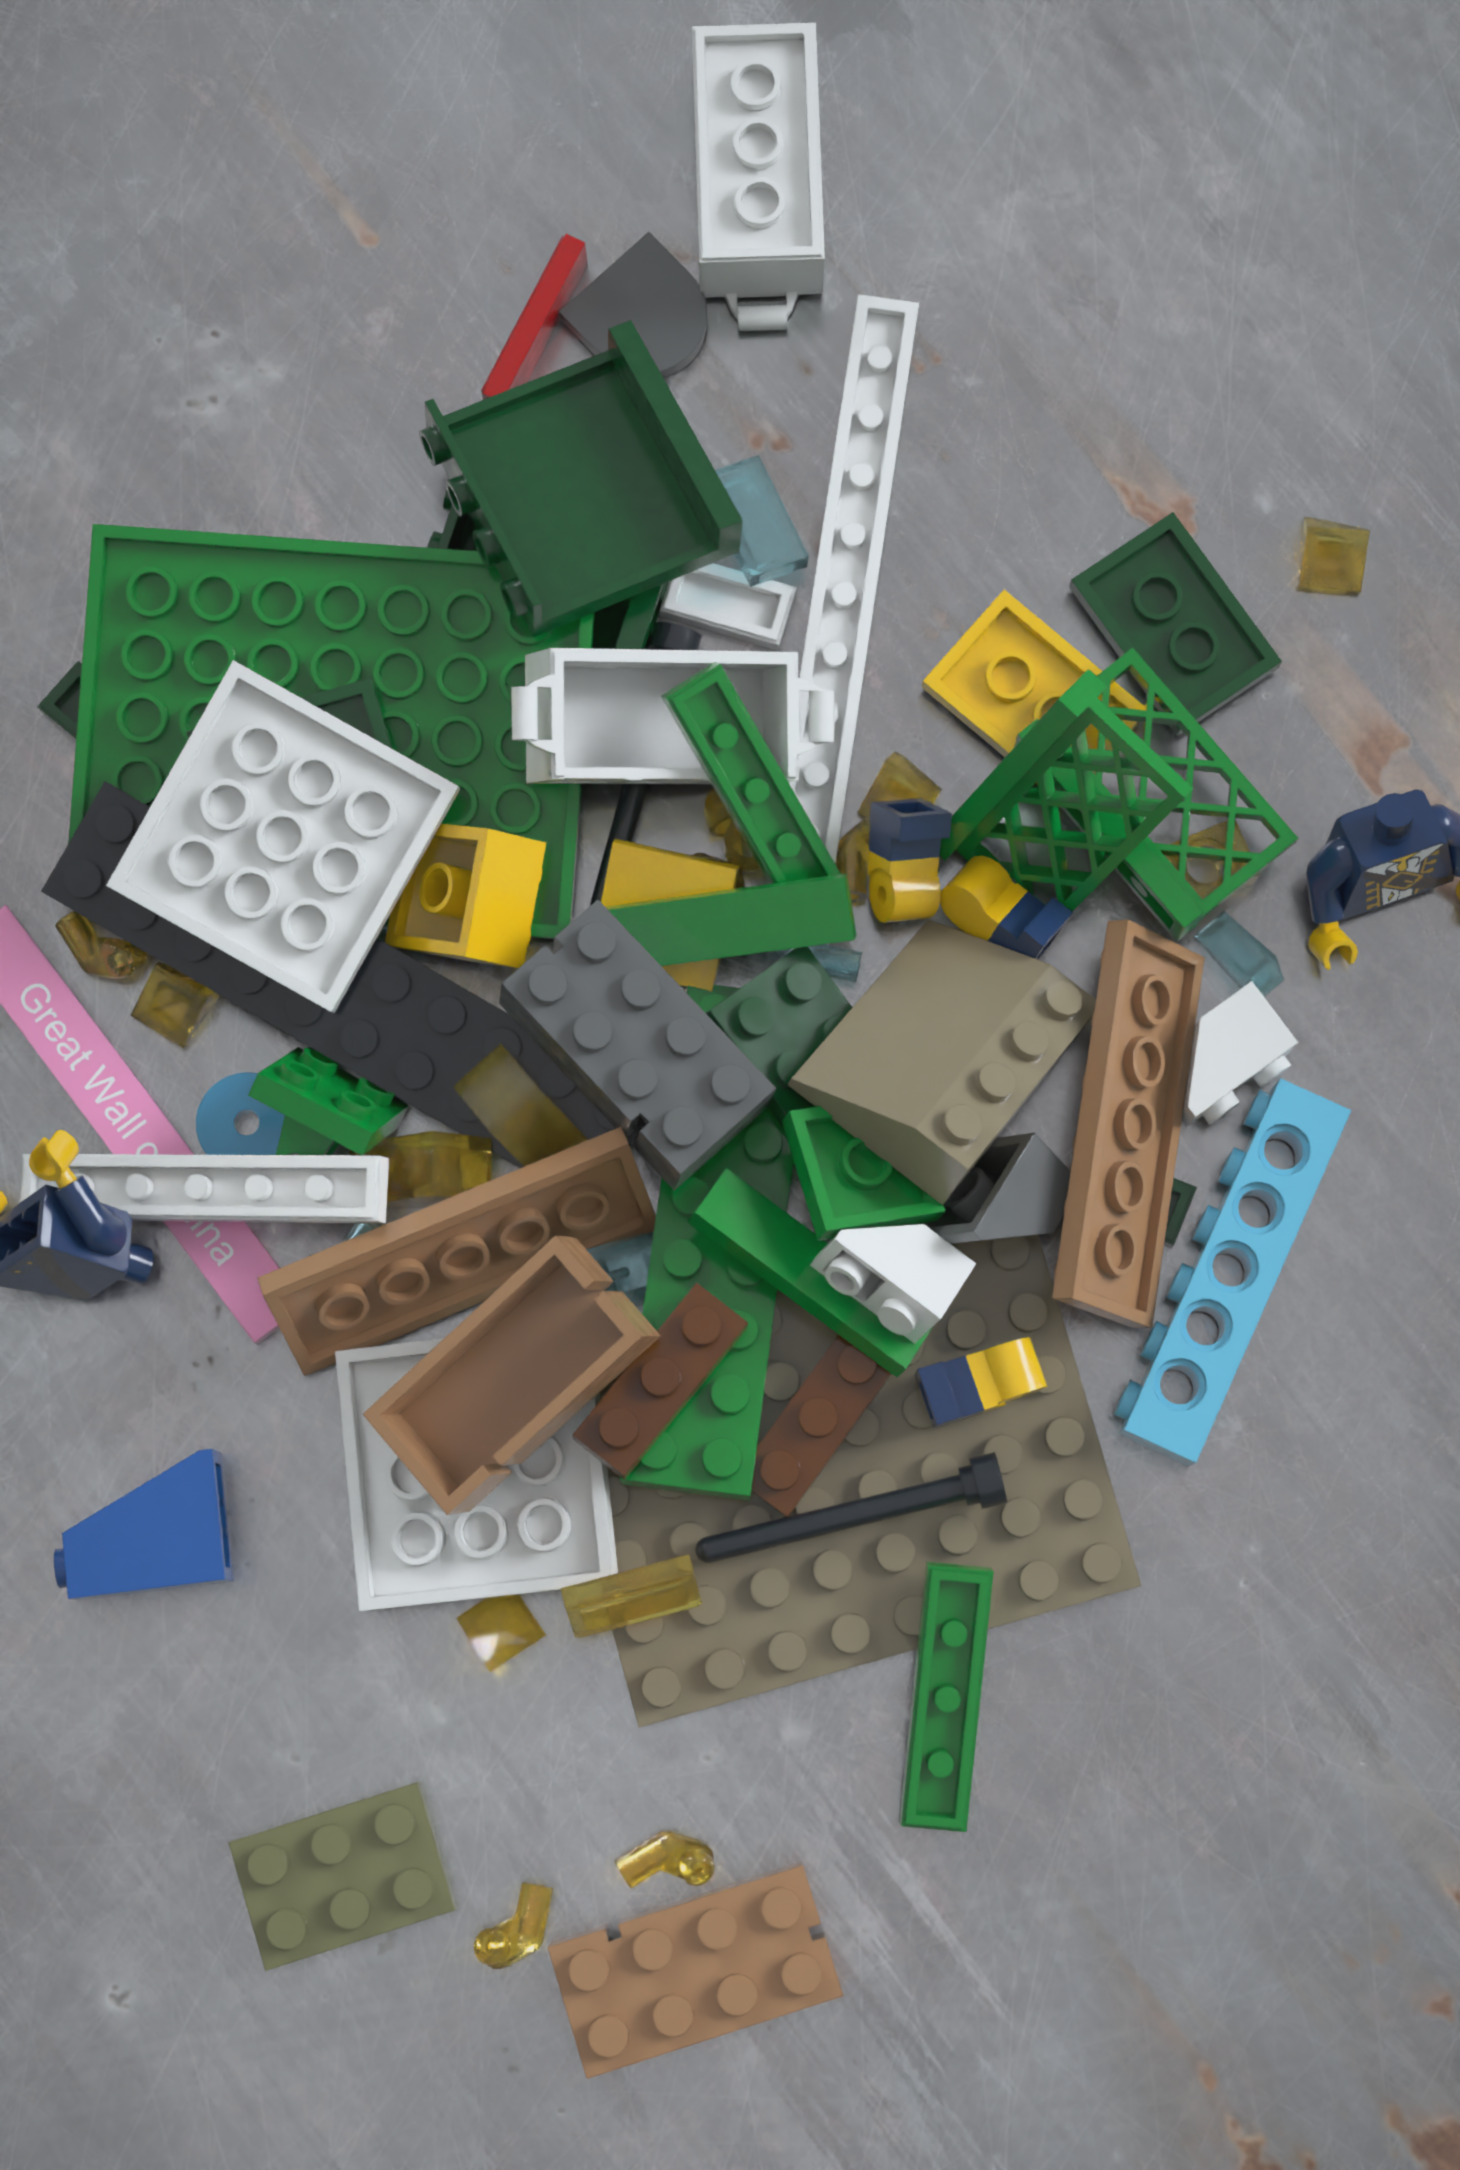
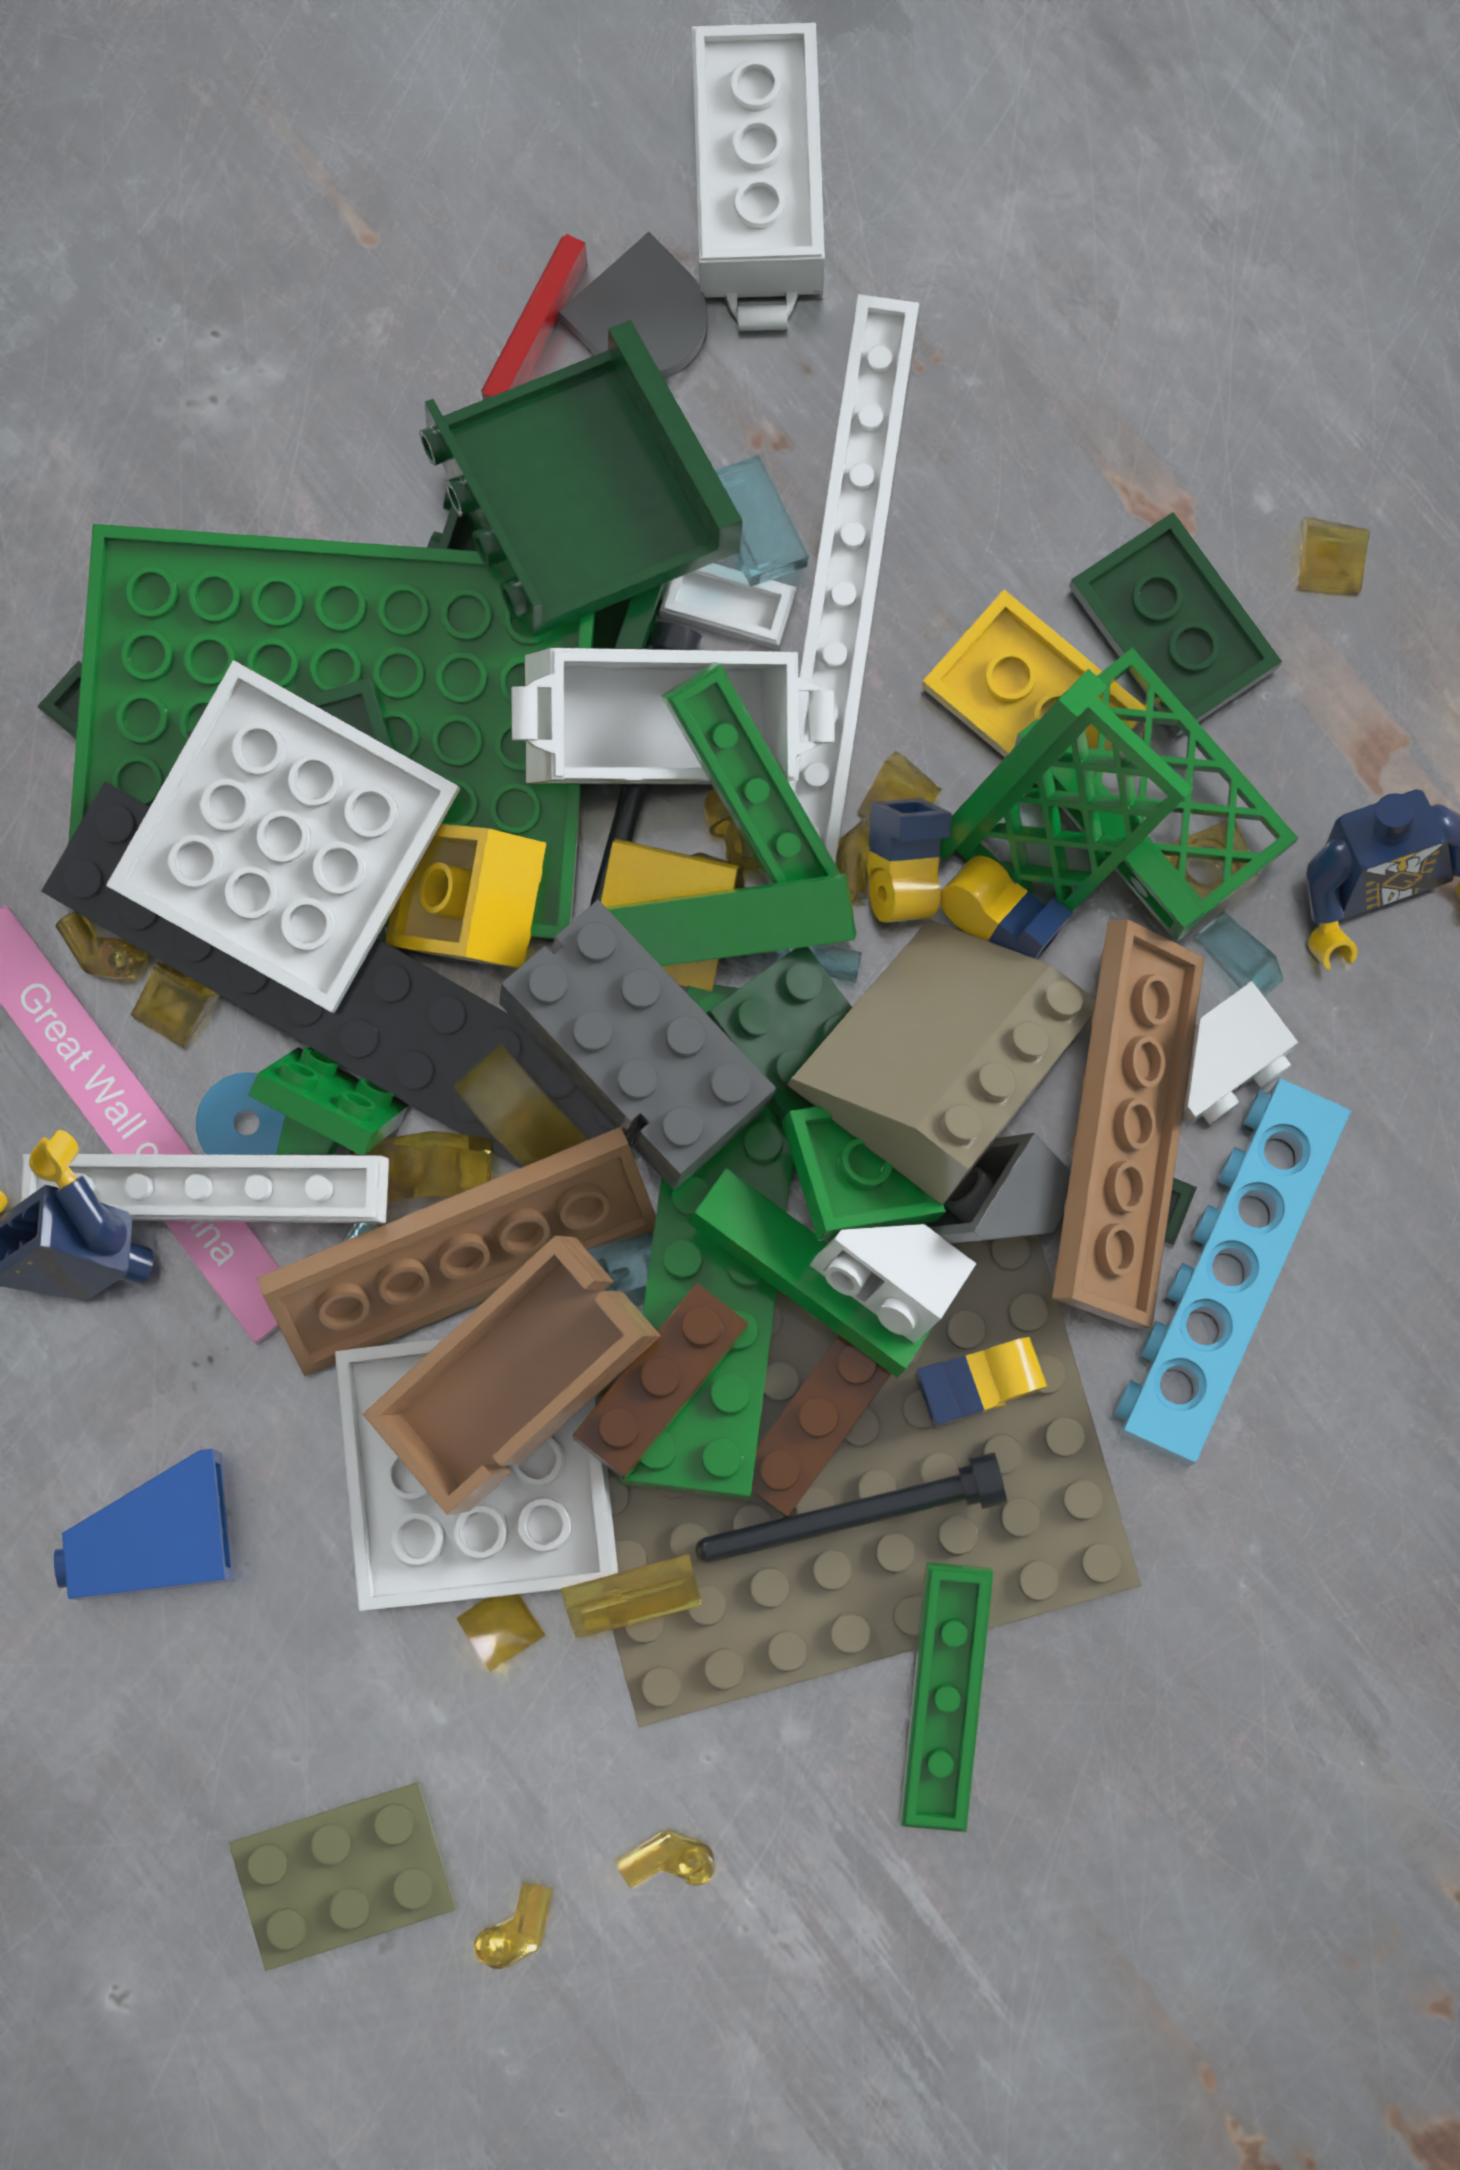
(694, 1970): medium nougat piece -> none

